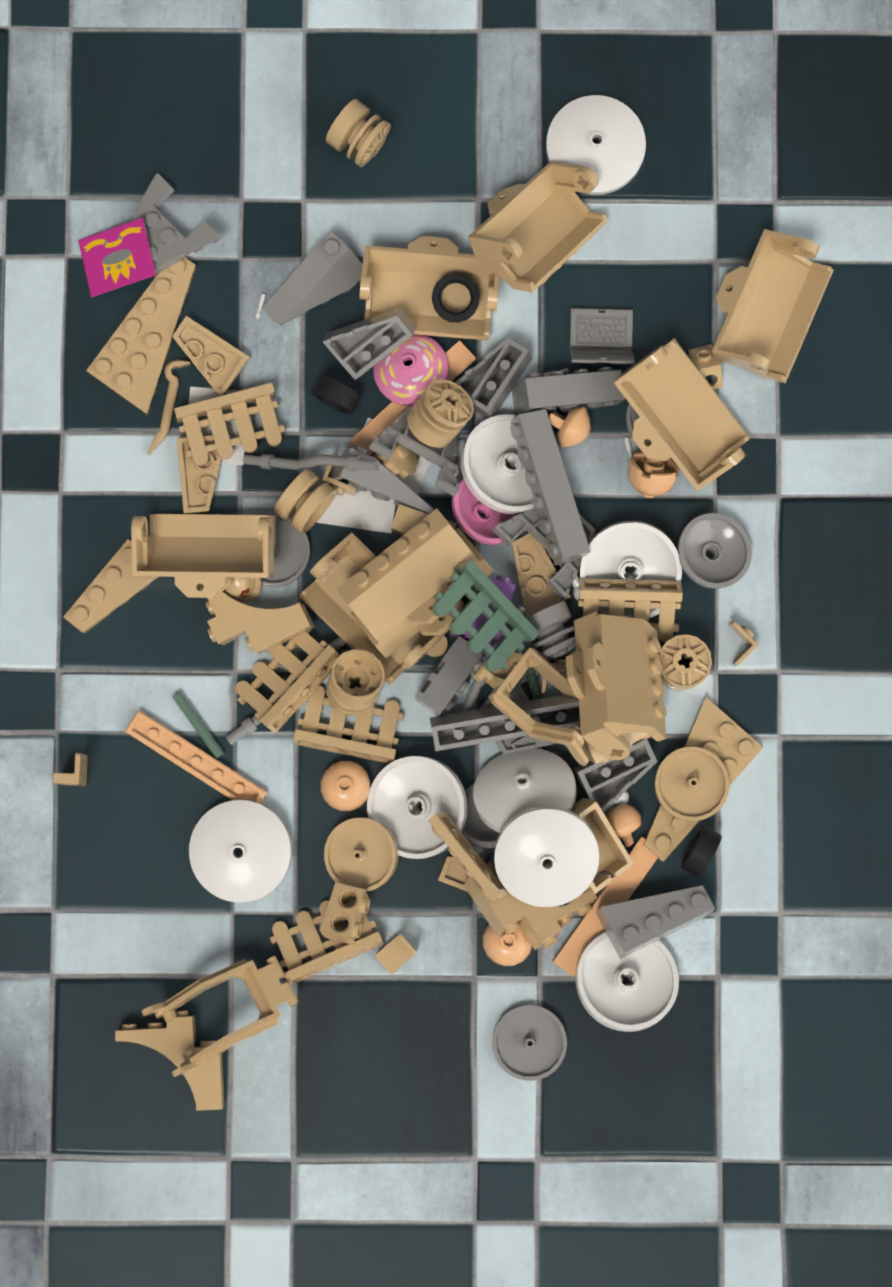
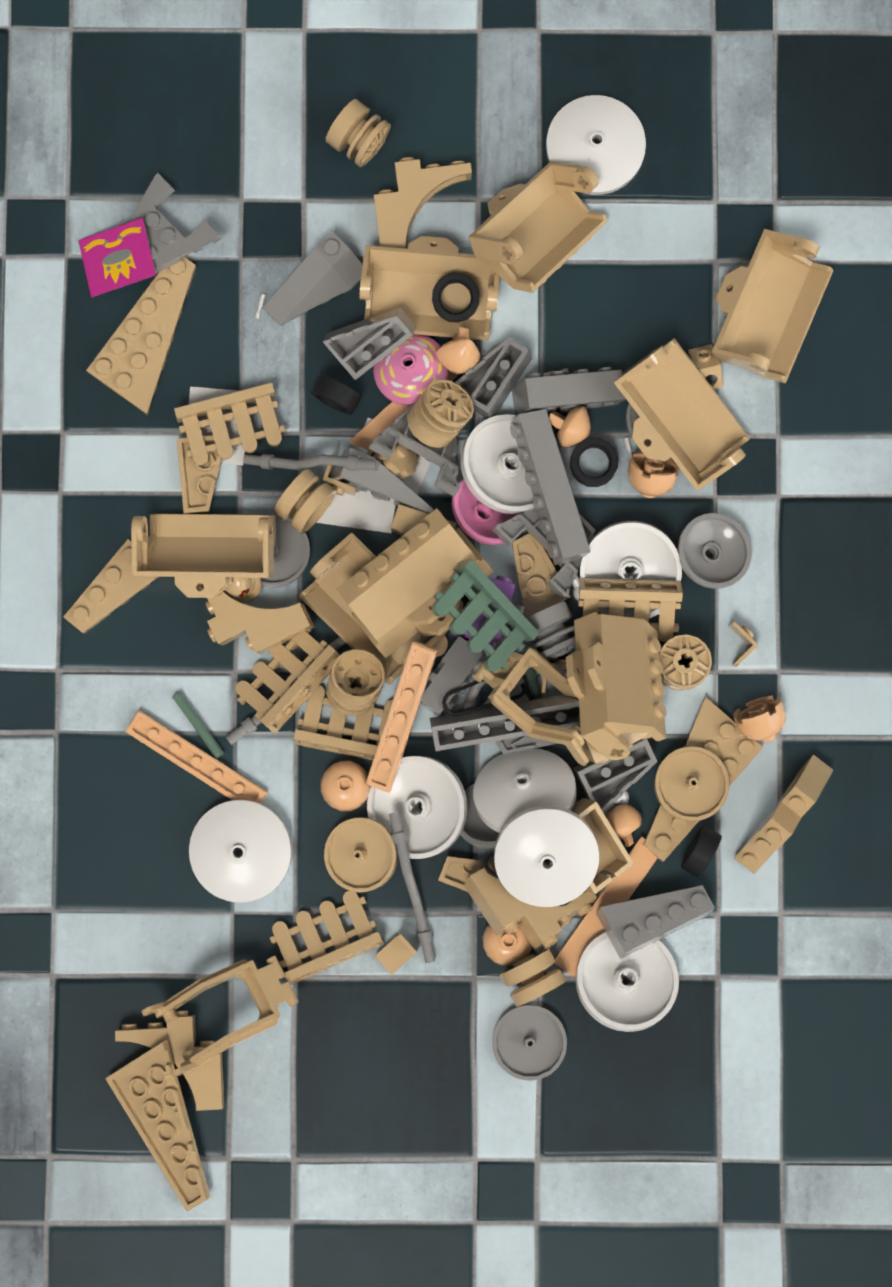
(79, 777): tan panel -> none
(160, 1116): none -> tan wing
(169, 402): tan piece -> none
(211, 355): tan wing -> none
(338, 913): tan brick -> none
(401, 716): none -> light nougat tile
(415, 187): none -> tan arch
(424, 936): none -> light grey bar
(459, 353): none -> light nougat piece
(462, 849): tan plate -> none
(481, 706): none -> black piece
(533, 979): none -> tan wheel
(601, 336): light grey piece -> none
(607, 448): none -> black tyre
(762, 718): none -> light nougat cylinder
(785, 815): none -> tan arch

